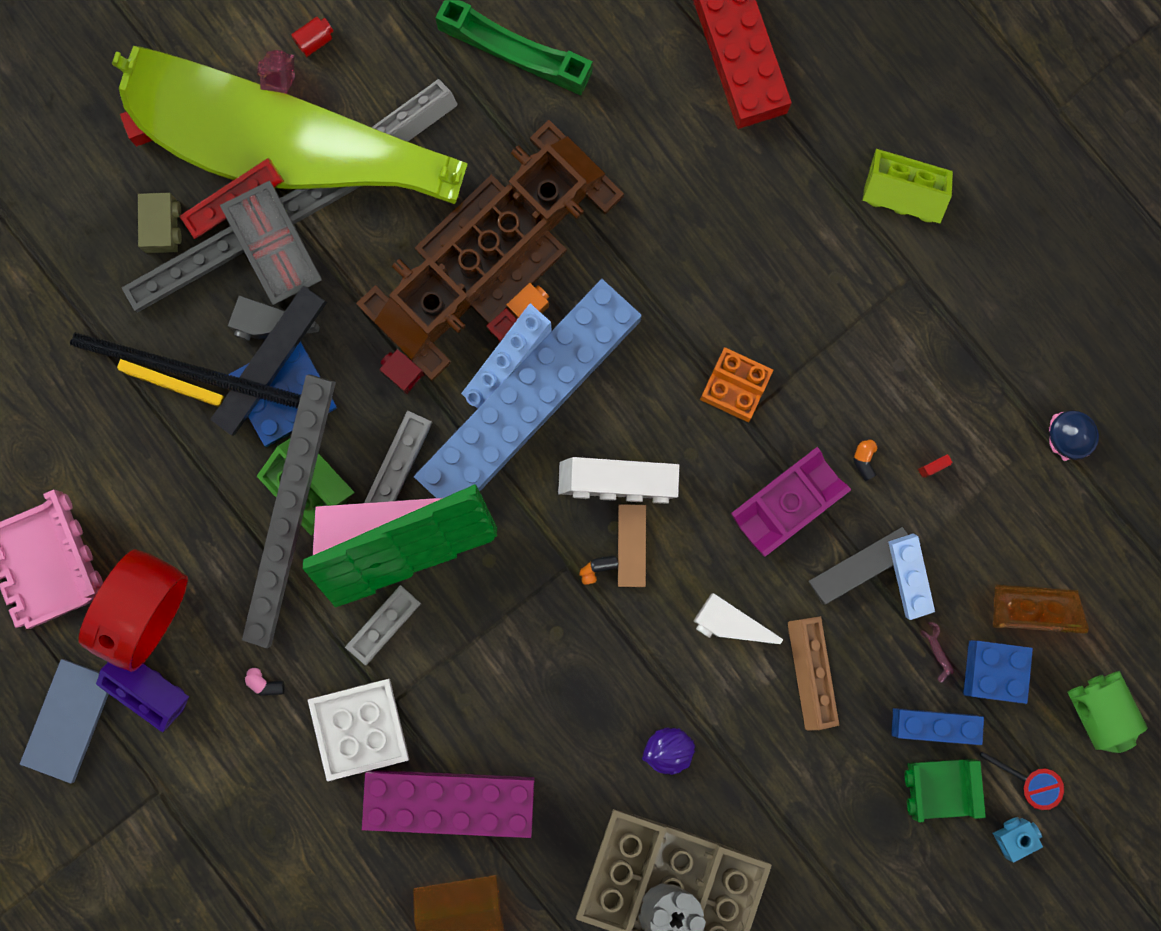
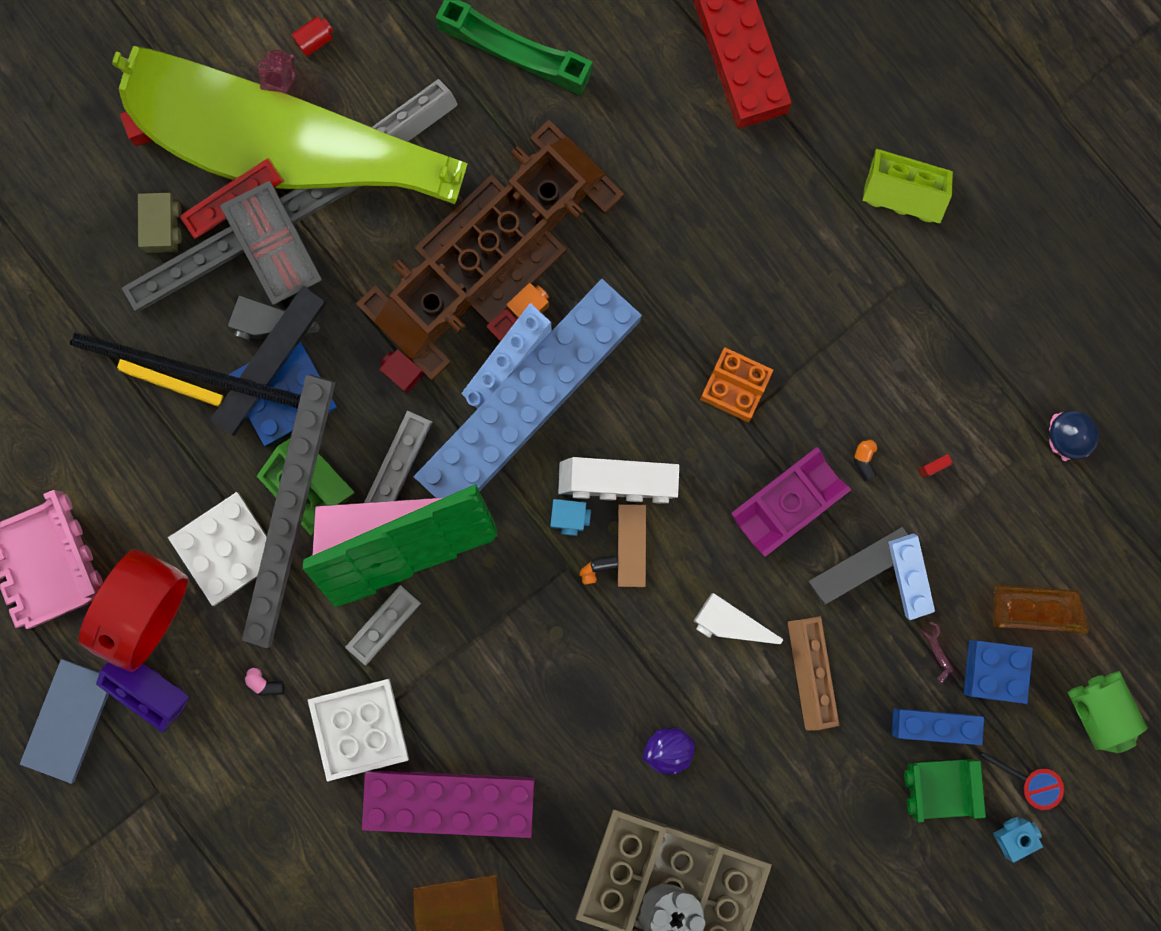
(222, 548): none -> white plate
(569, 516): none -> dark azure brick

